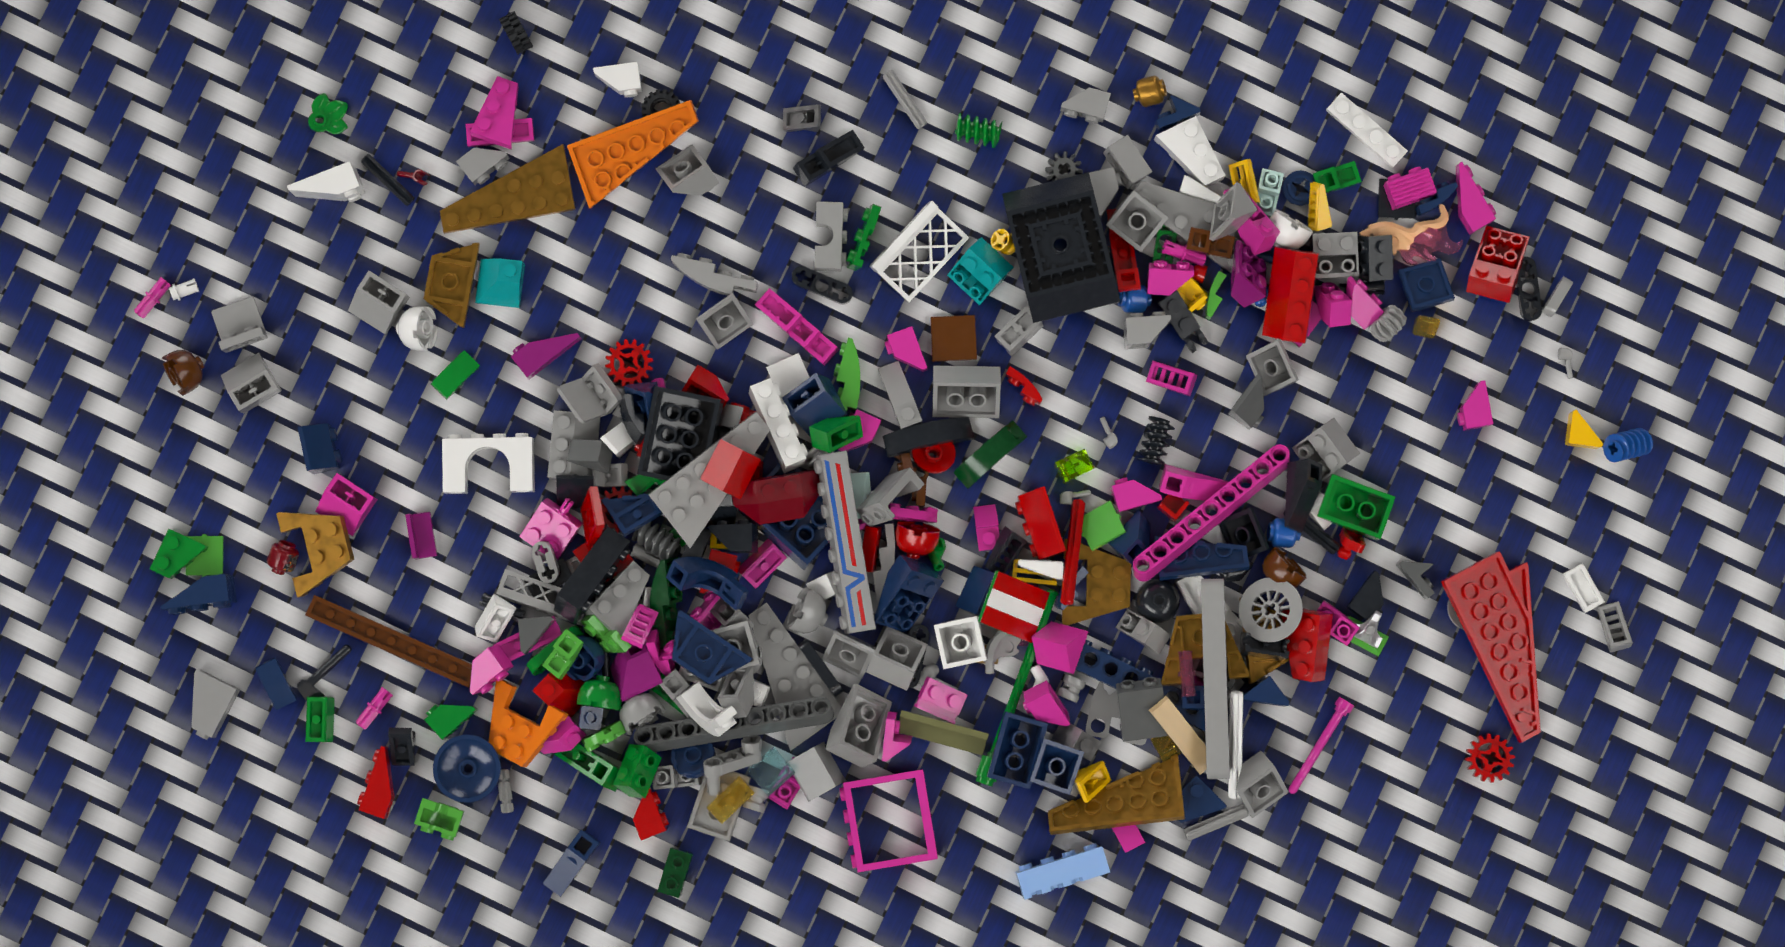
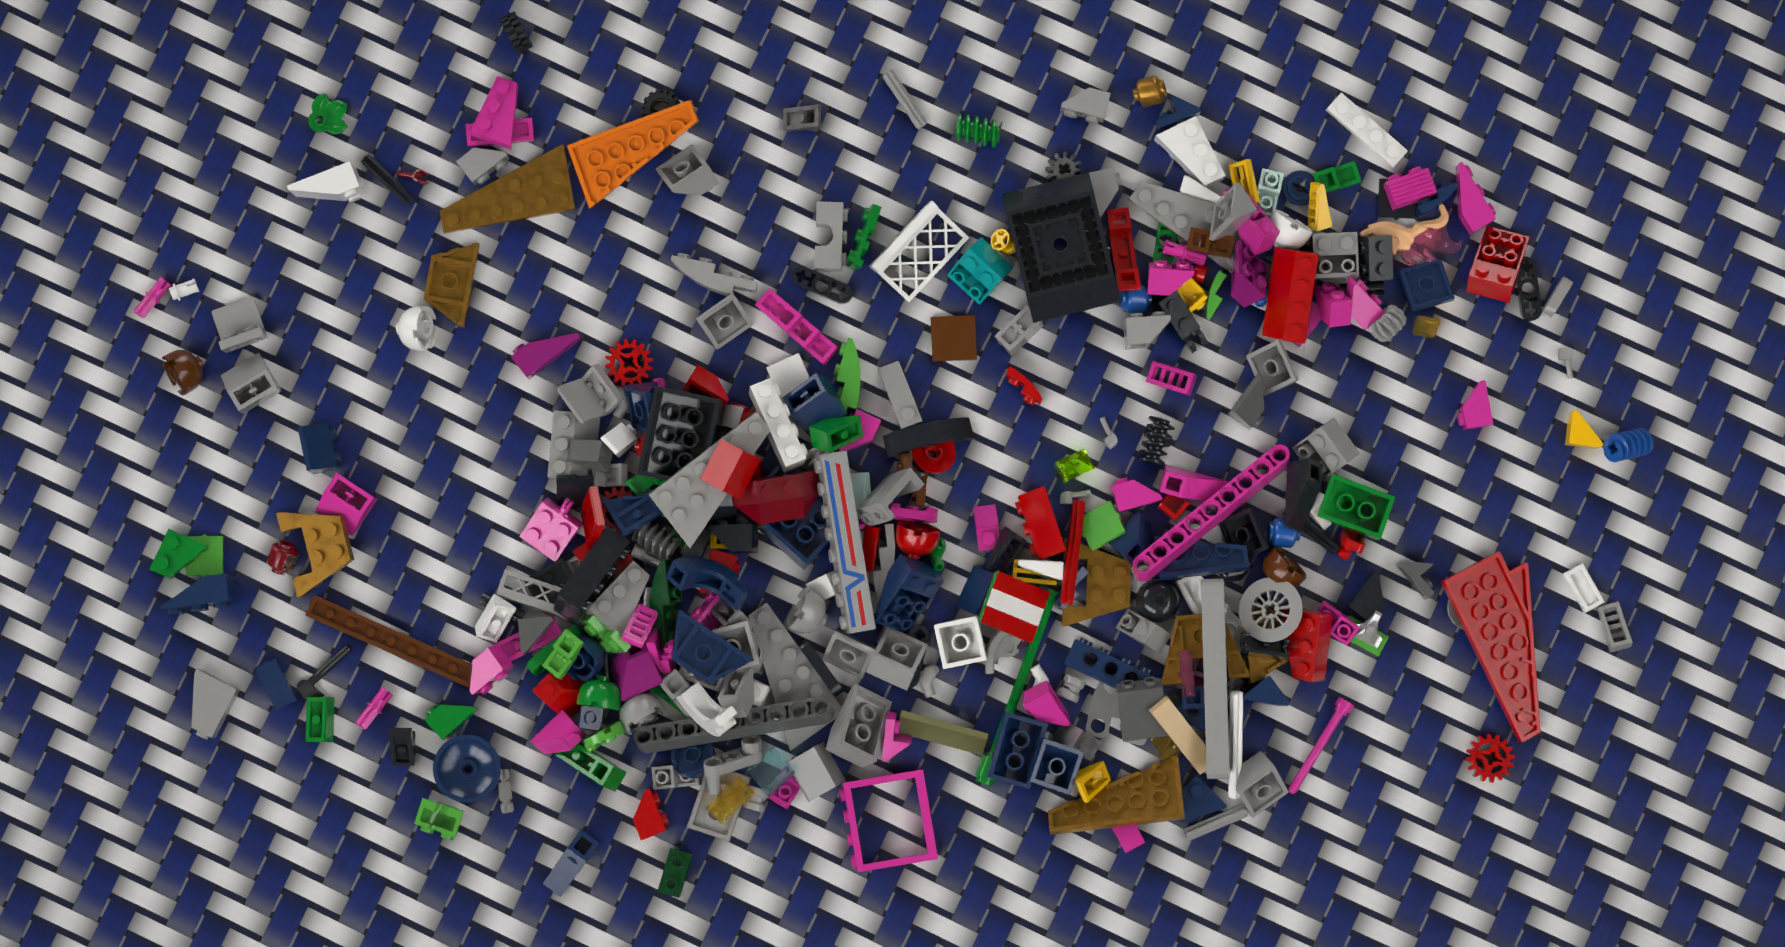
(377, 302): light grey slope -> none
(379, 791): red slope -> none
(421, 535): magenta panel -> none
(455, 374): green slope -> none
(459, 451): white arch -> none
(500, 282): teal slope -> none
(515, 735): orange wing -> none
(540, 563): light grey beam -> none
(621, 78): white slope -> none
(633, 422): black slope -> none
(637, 771): green brick -> none
(762, 564): dark pink slope -> none
(828, 158): black slope -> none
(906, 348): dark pink slope -> none
(940, 700): dark pink plate -> none
(966, 391): light grey slope -> none
(990, 454): dark green arch -> none
(1059, 646): dark pink slope -> none
(1062, 871): light blue wedge -> none
(1127, 161): light grey hinge -> none
(1137, 220): light grey slope -> none

